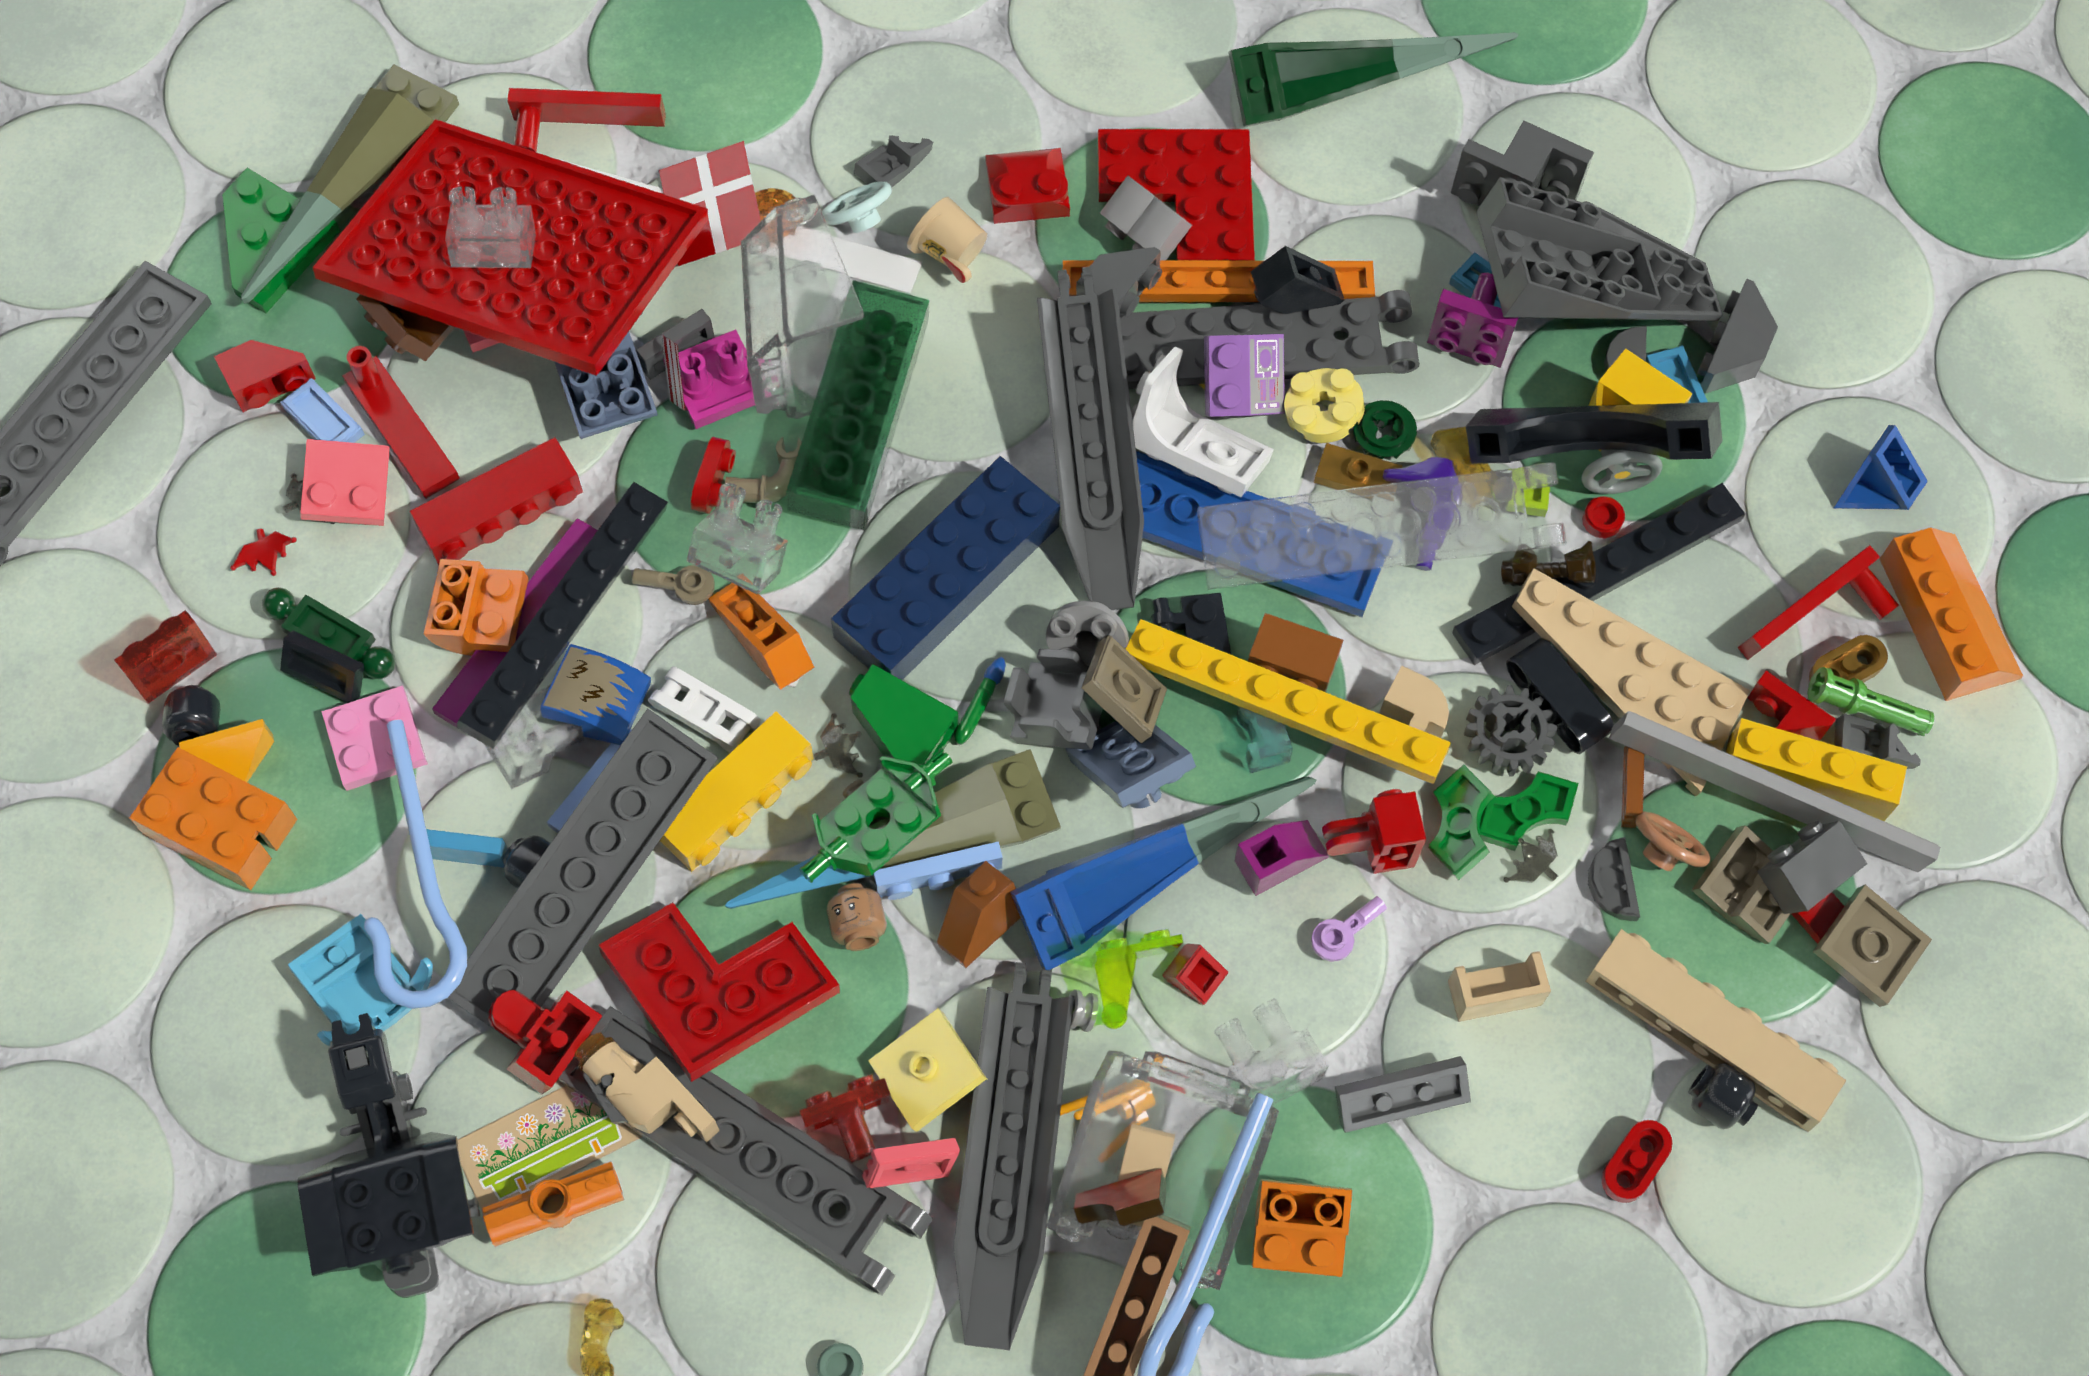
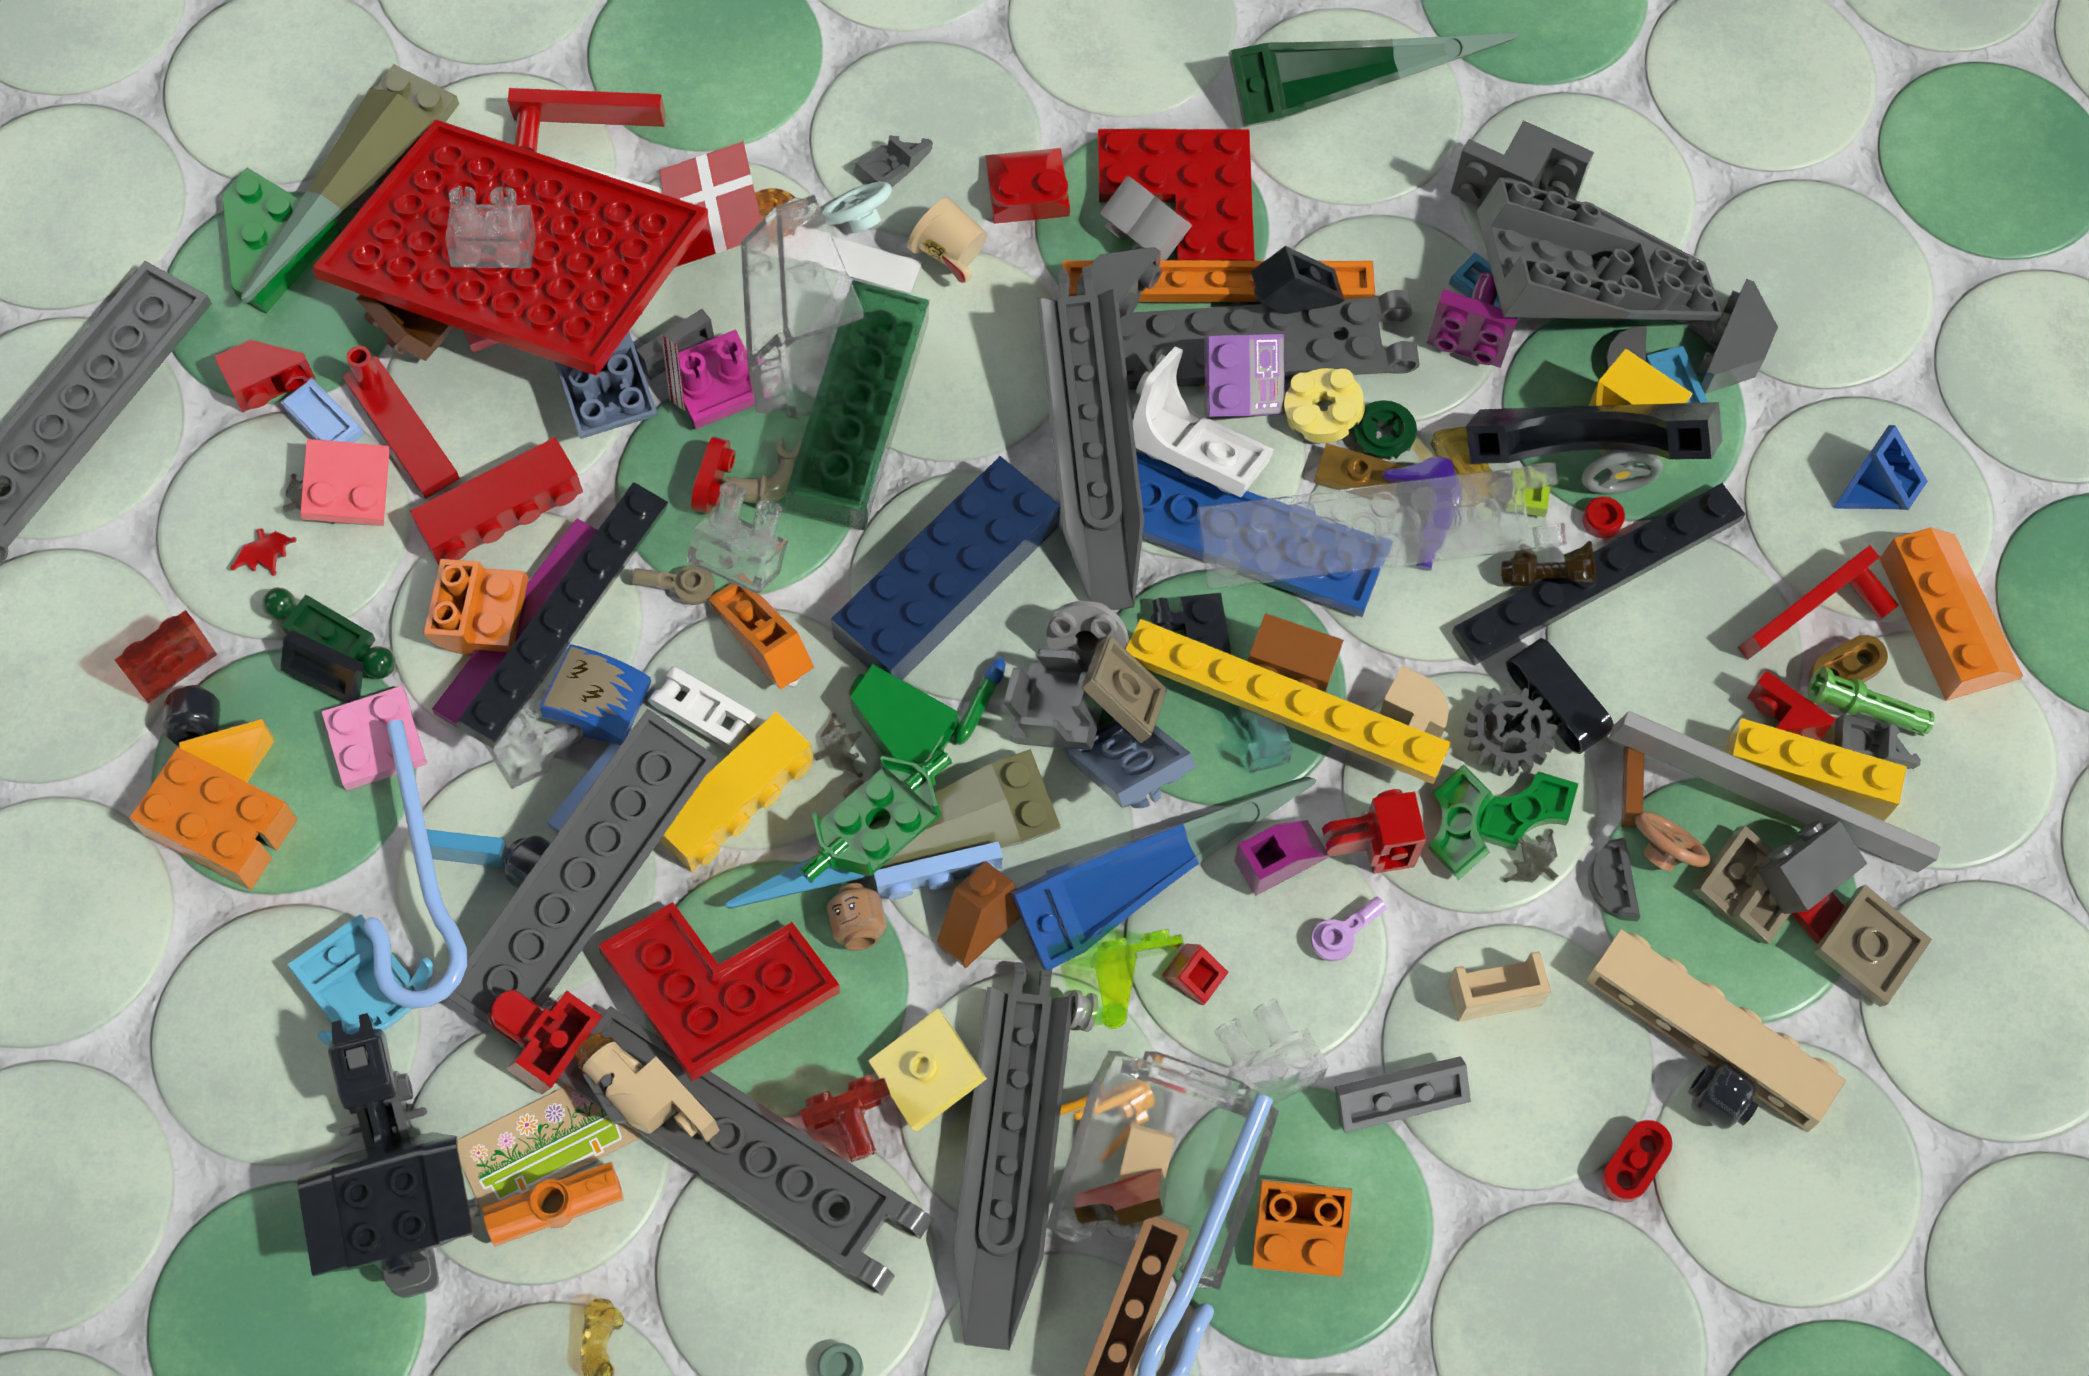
(911, 1163): coral tile -> none
(1633, 667): tan wing -> none

